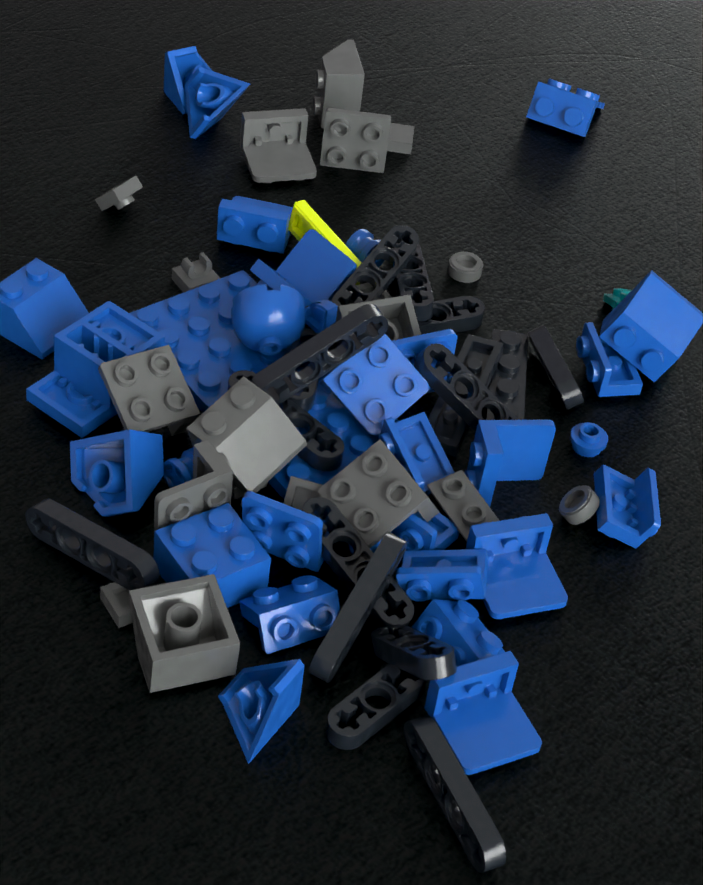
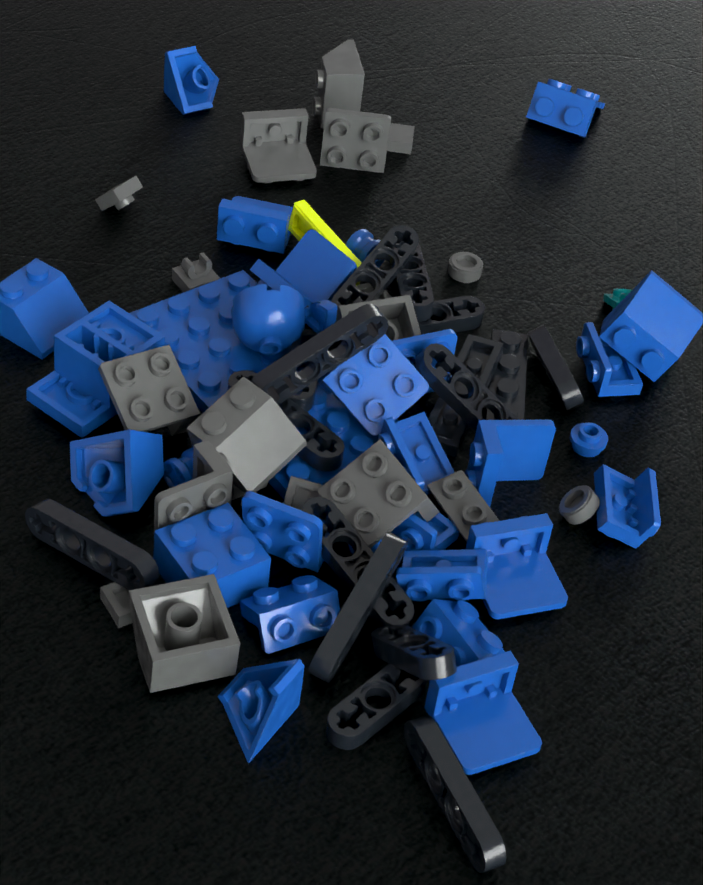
(209, 98): blue slope -> none

